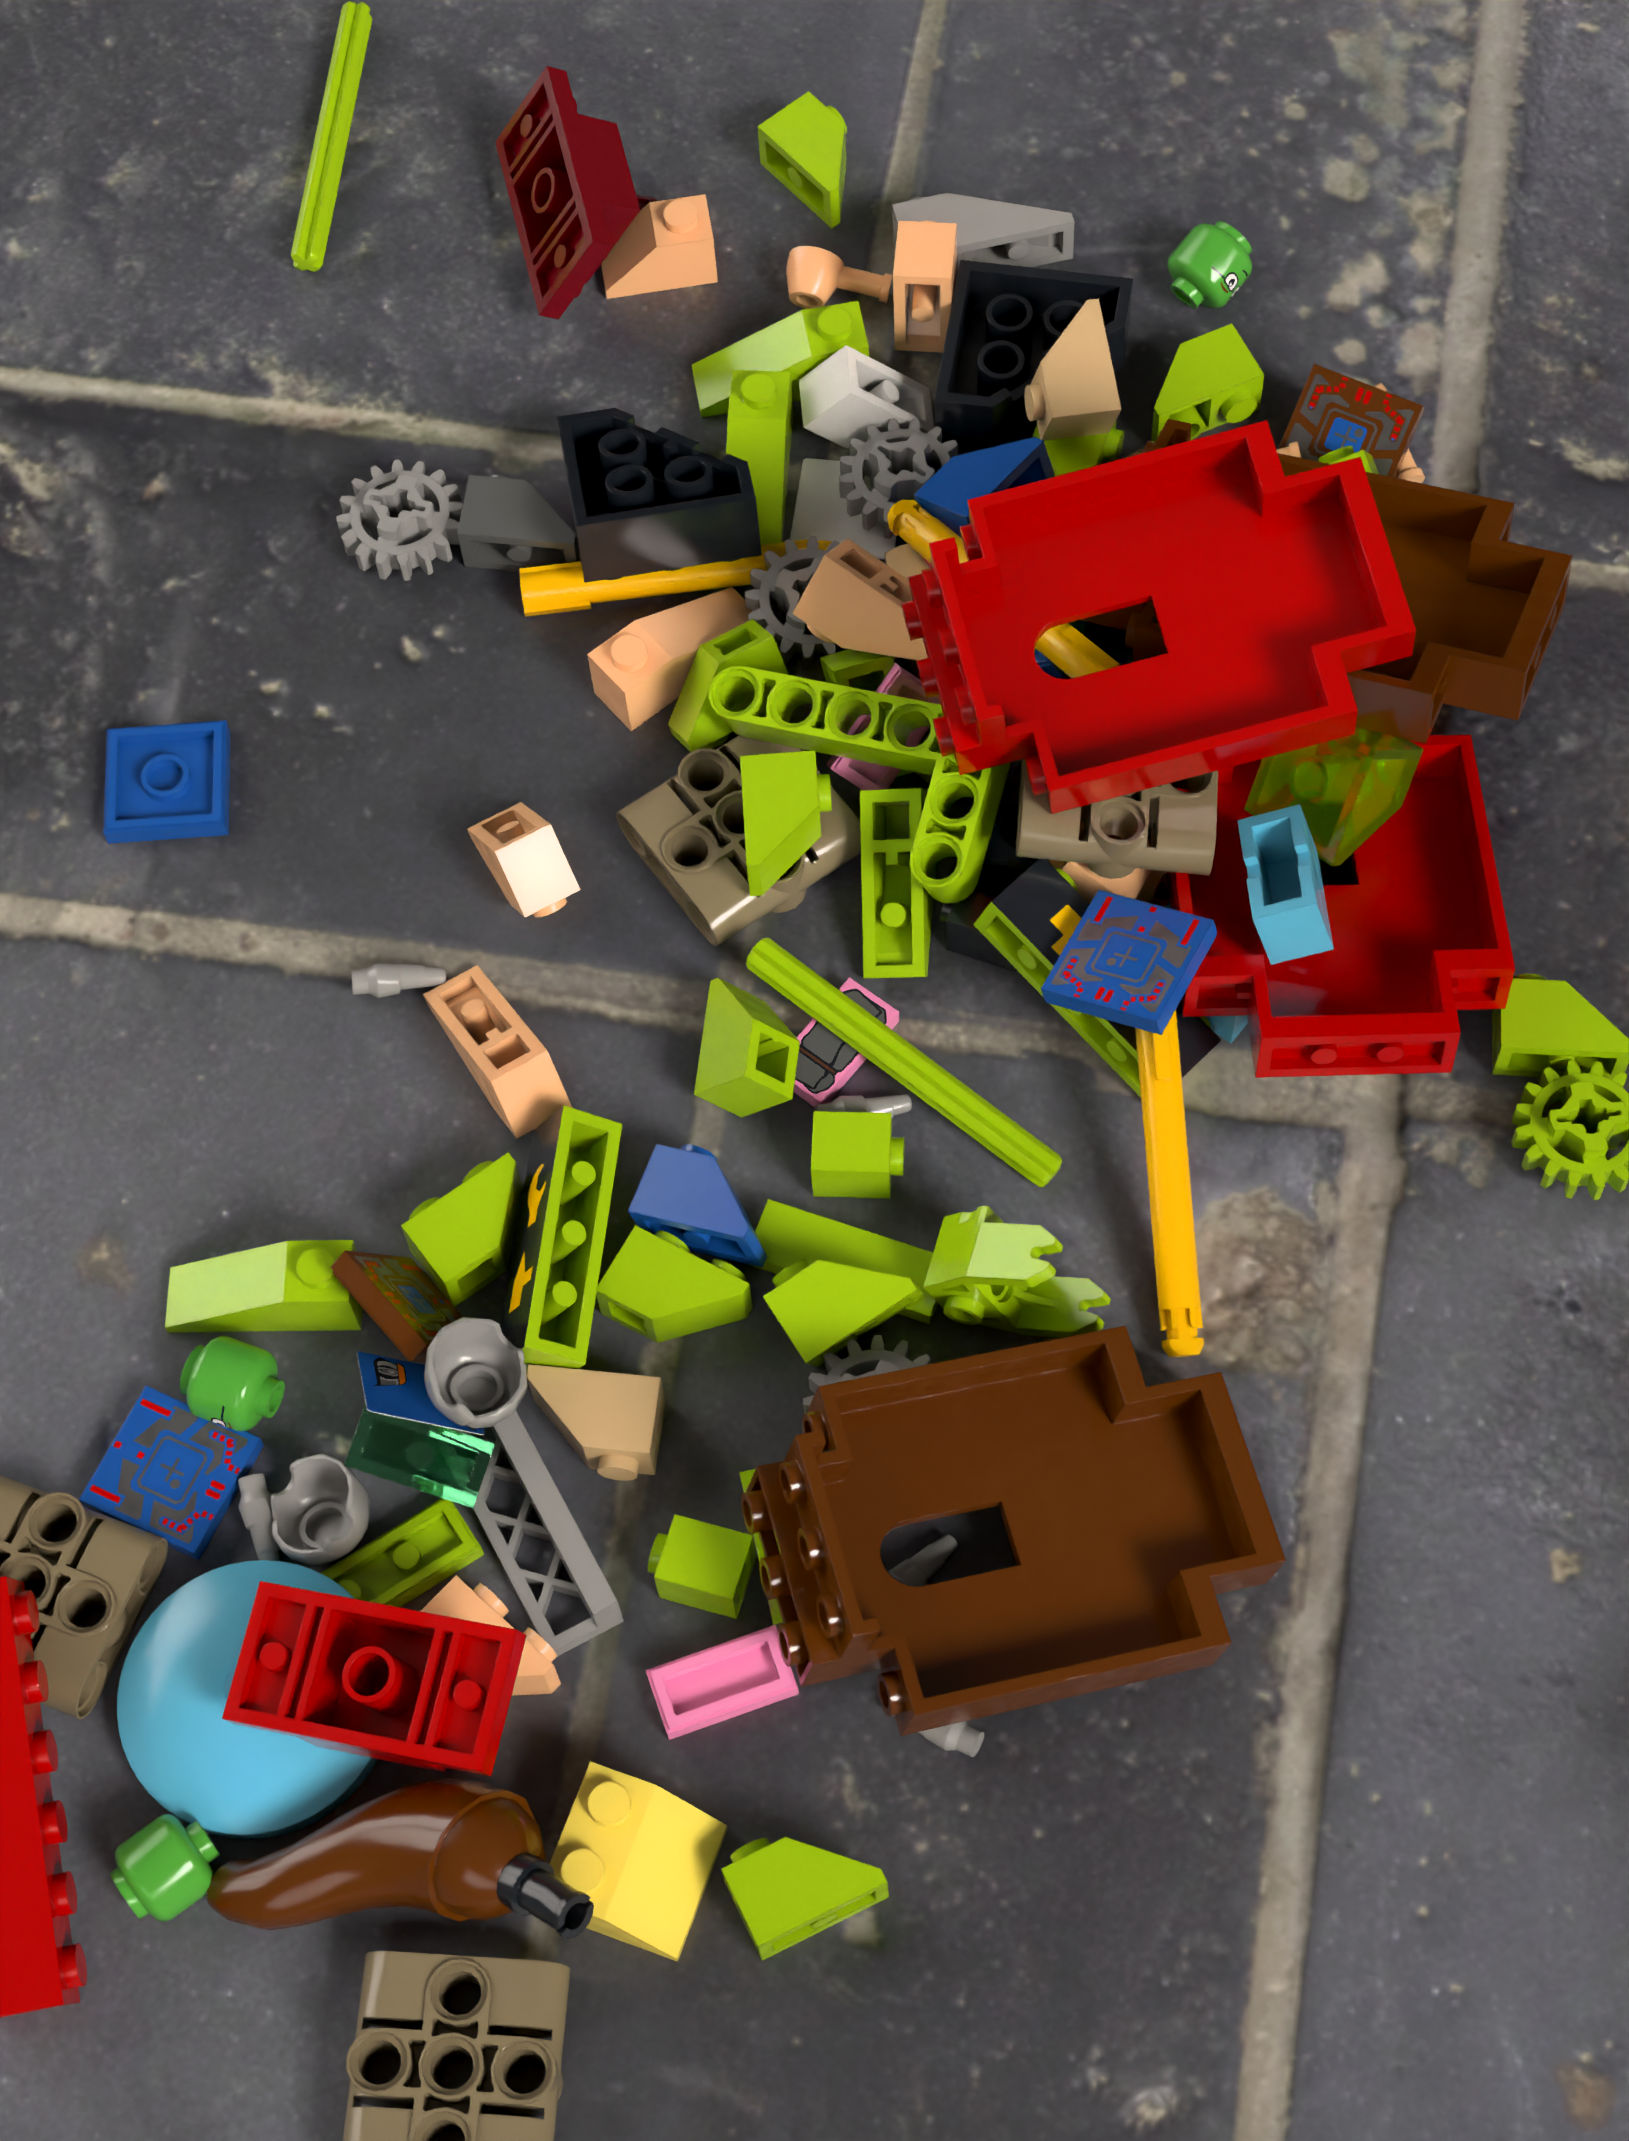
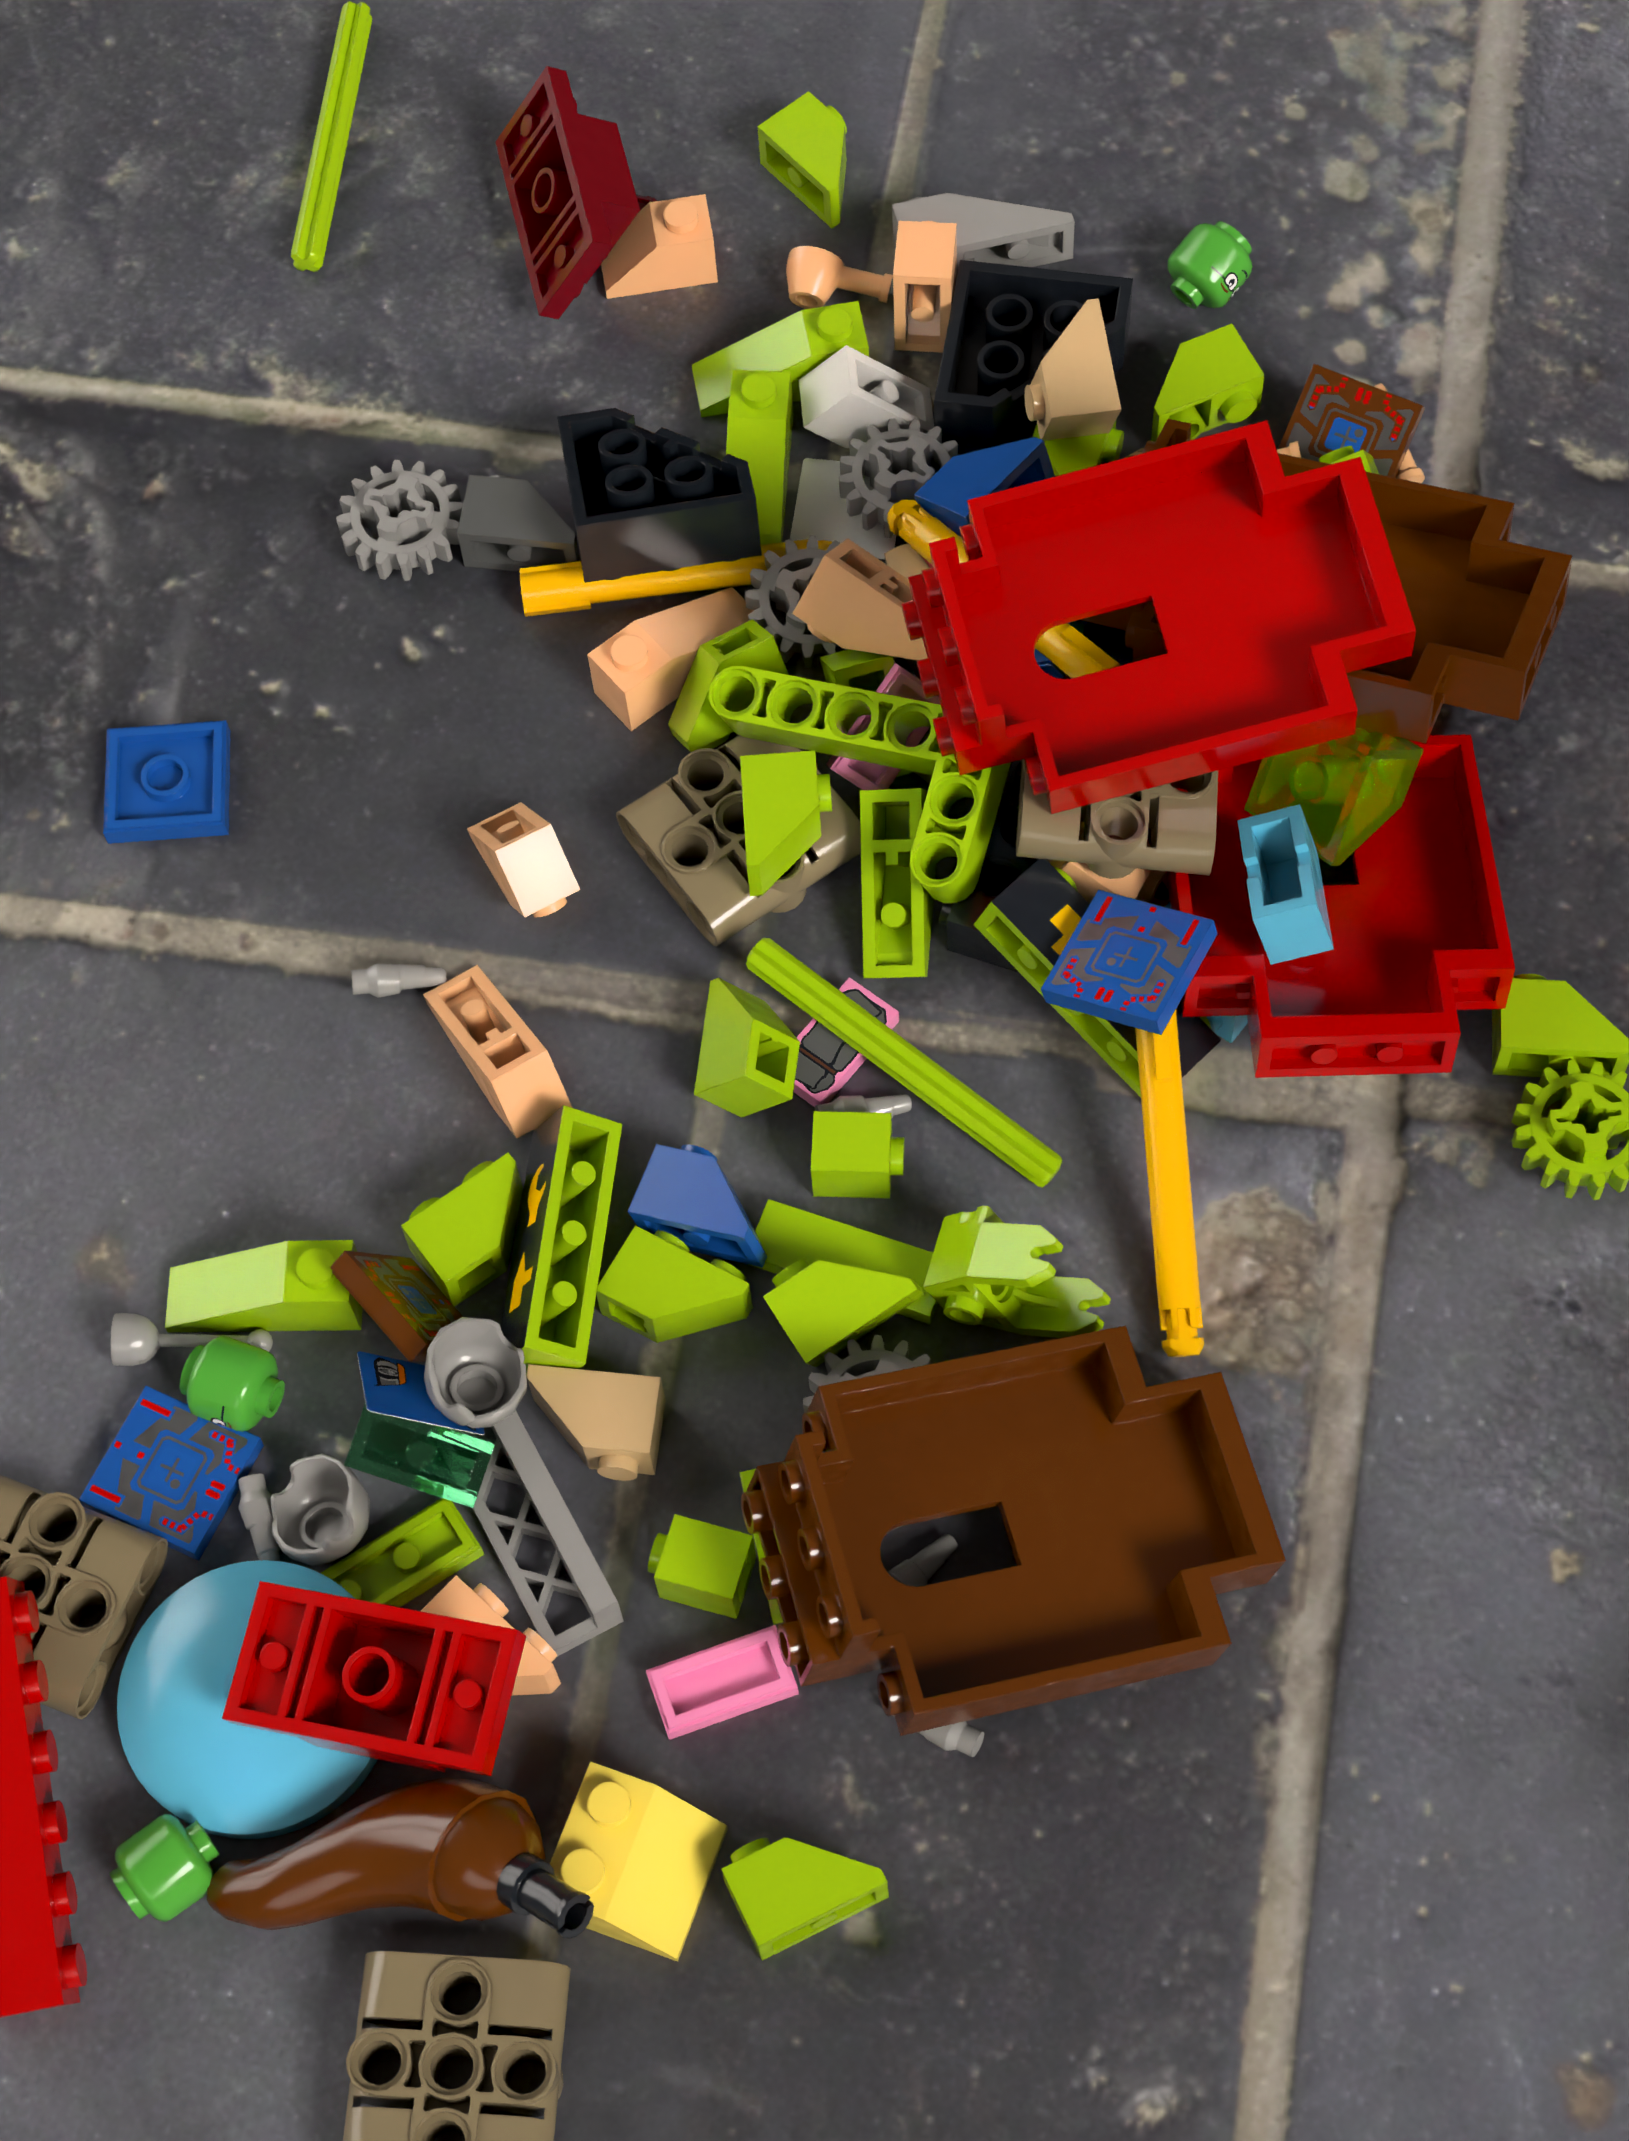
(138, 1340): none -> light grey hinge

